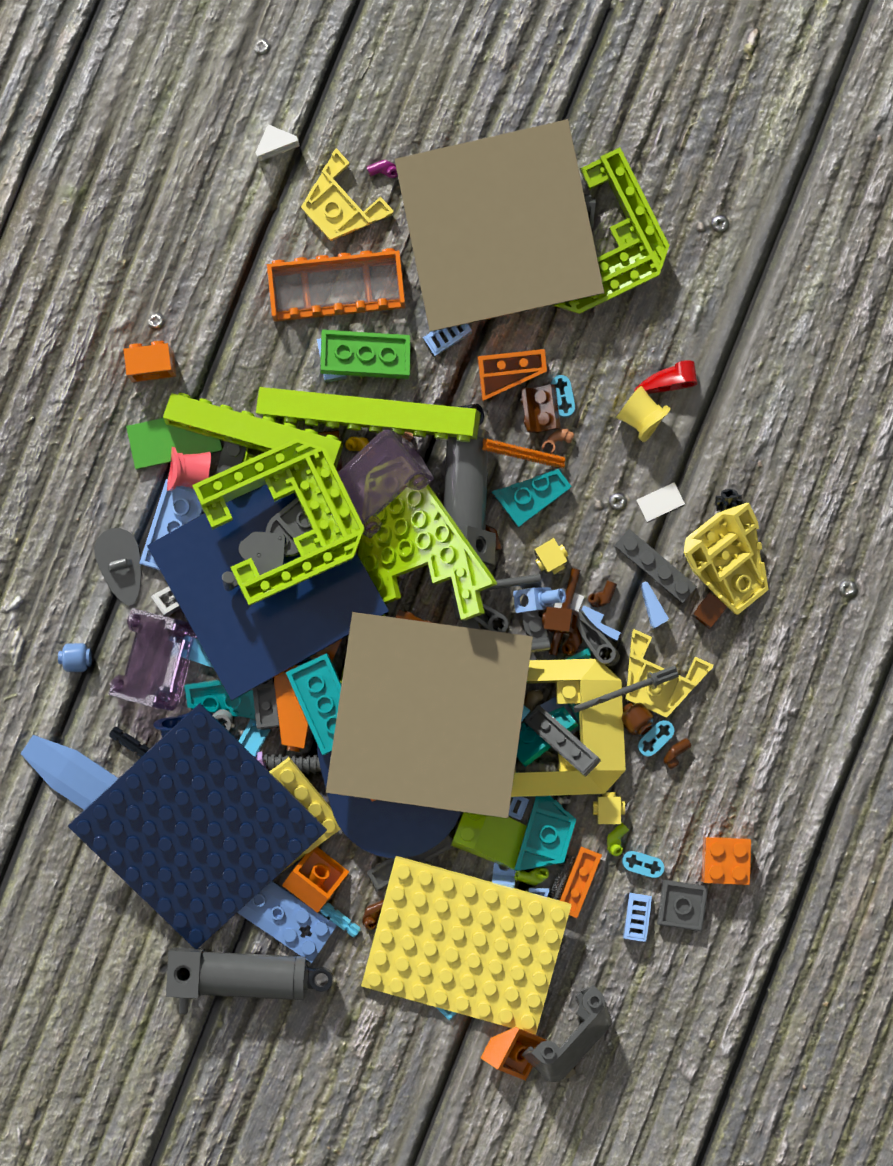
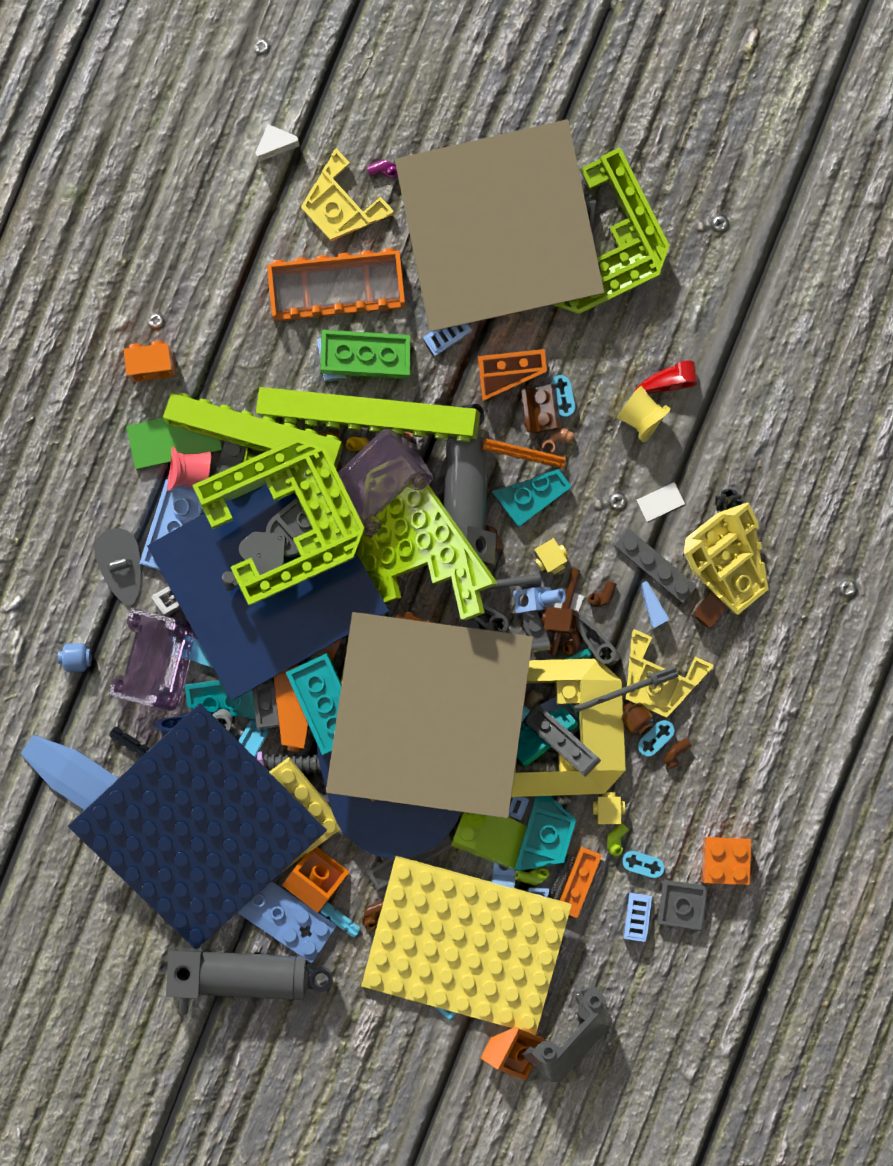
(595, 618): light blue slope -> none

